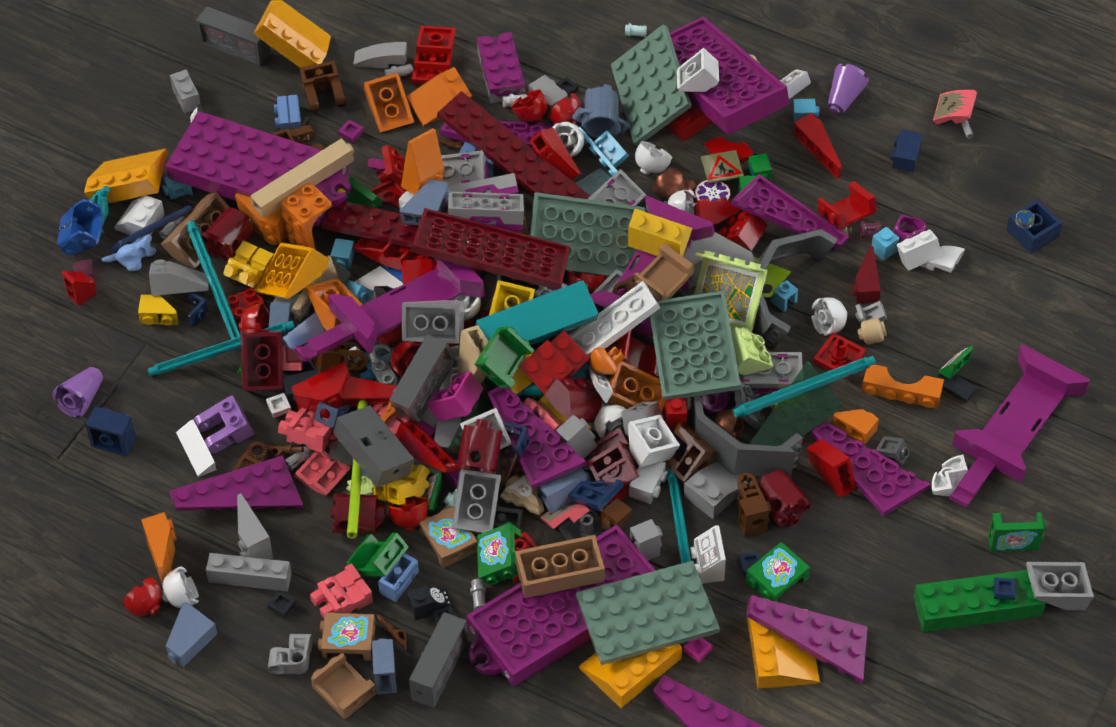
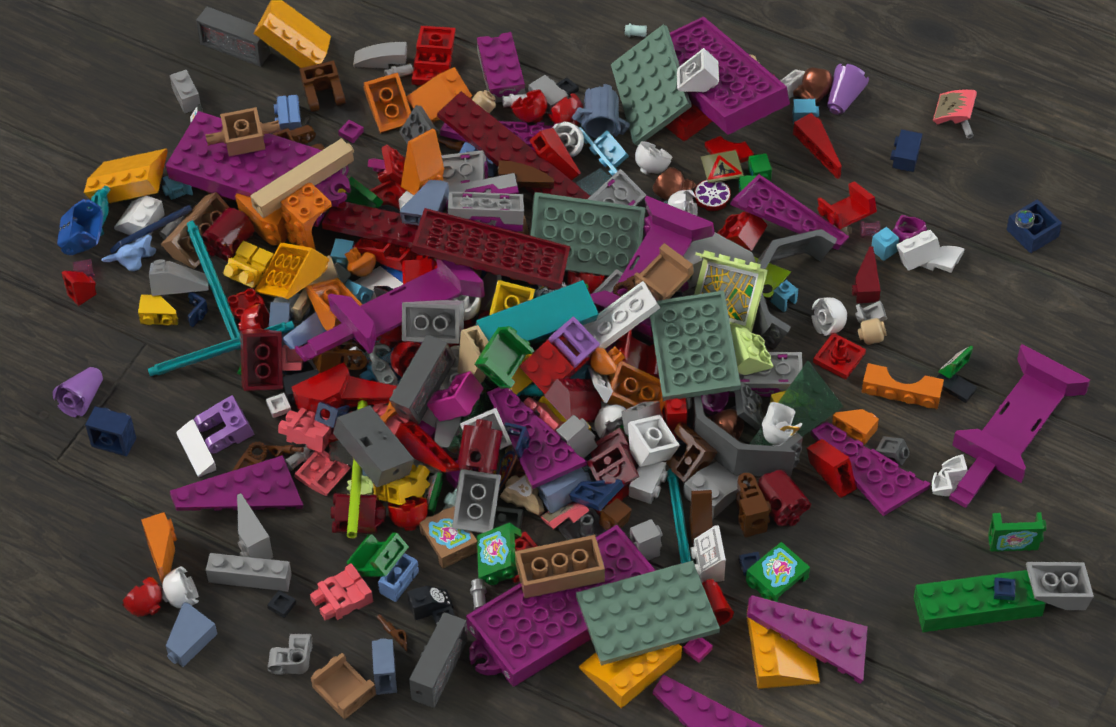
(242, 132): none -> medium nougat brick
(347, 634): panel -> none
(360, 264): none -> orange piece
(416, 124): none -> dark grey plate
(485, 100): none -> tan head
(525, 175): none -> reddish brown slope
(578, 337): none -> medium lavender plate
(650, 232): yellow slope -> none
(700, 512): none -> reddish brown slope
(714, 211): red slope -> none
(719, 605): none -> red plant
(777, 424): none -> white helmet
(804, 386): teal piece -> none
(815, 84): none -> copper piece

